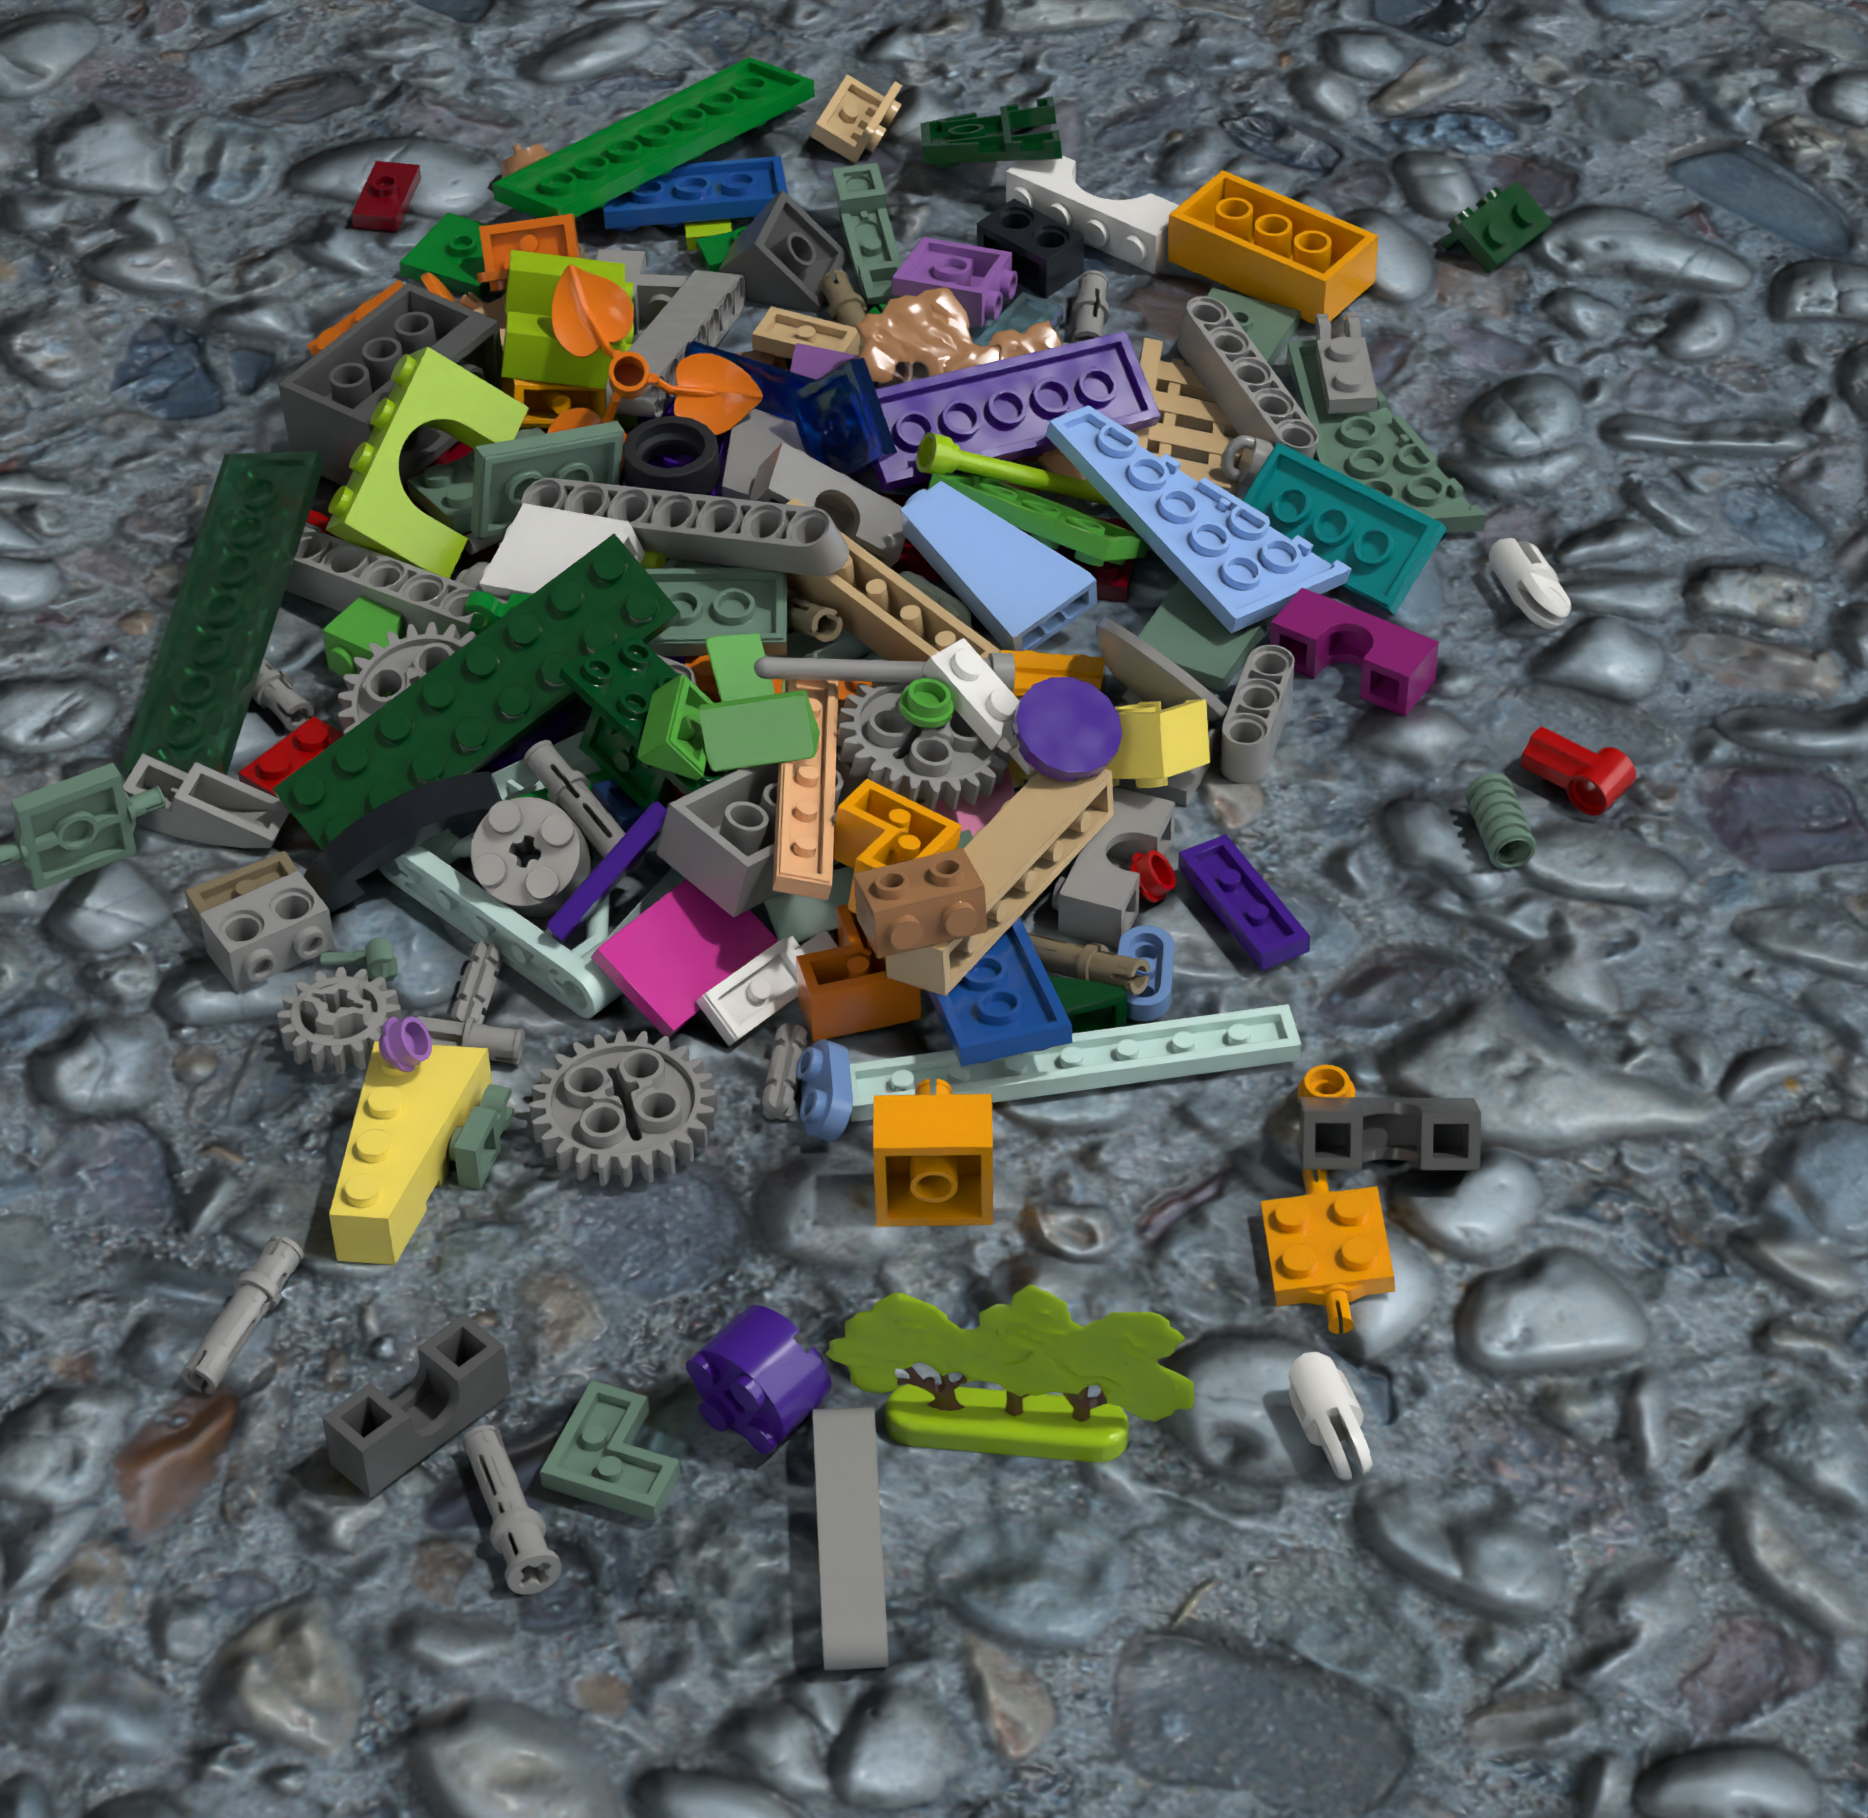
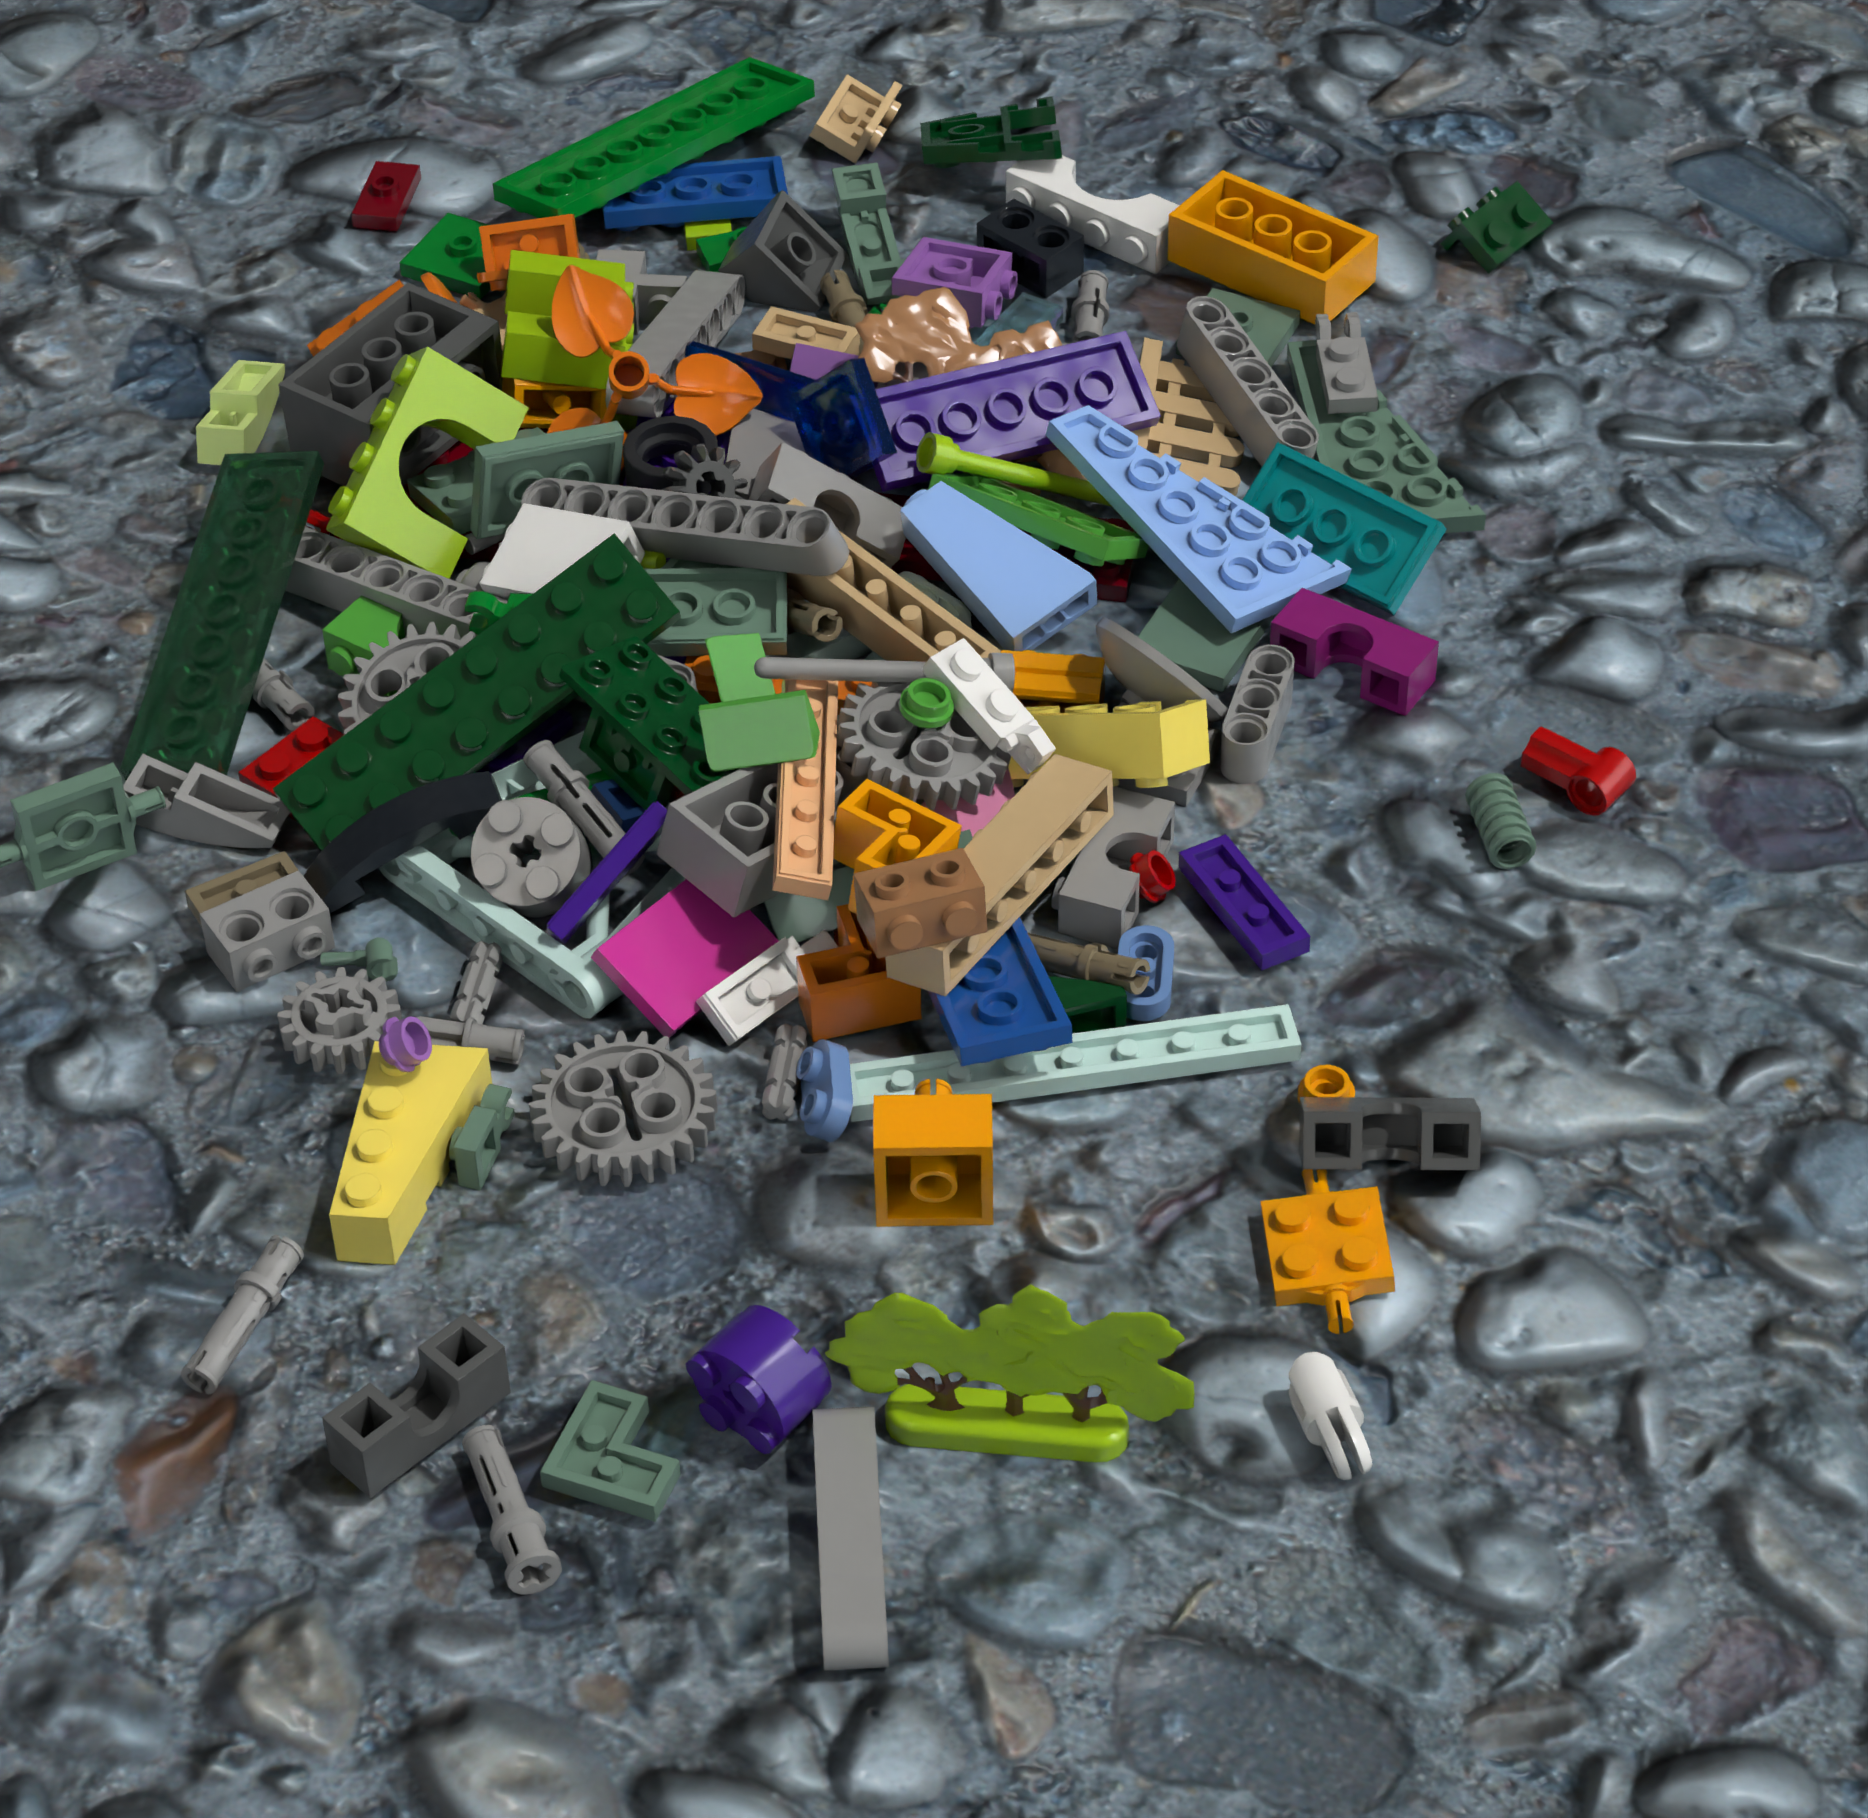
(239, 410): none -> yellowish green slope
(523, 158): medium nougat hat -> none
(674, 730): bright green slope -> none
(706, 469): none -> dark grey gear
(1067, 728): dark purple tile -> none
(1252, 459): light grey tile -> none
(1530, 582): white arm -> none

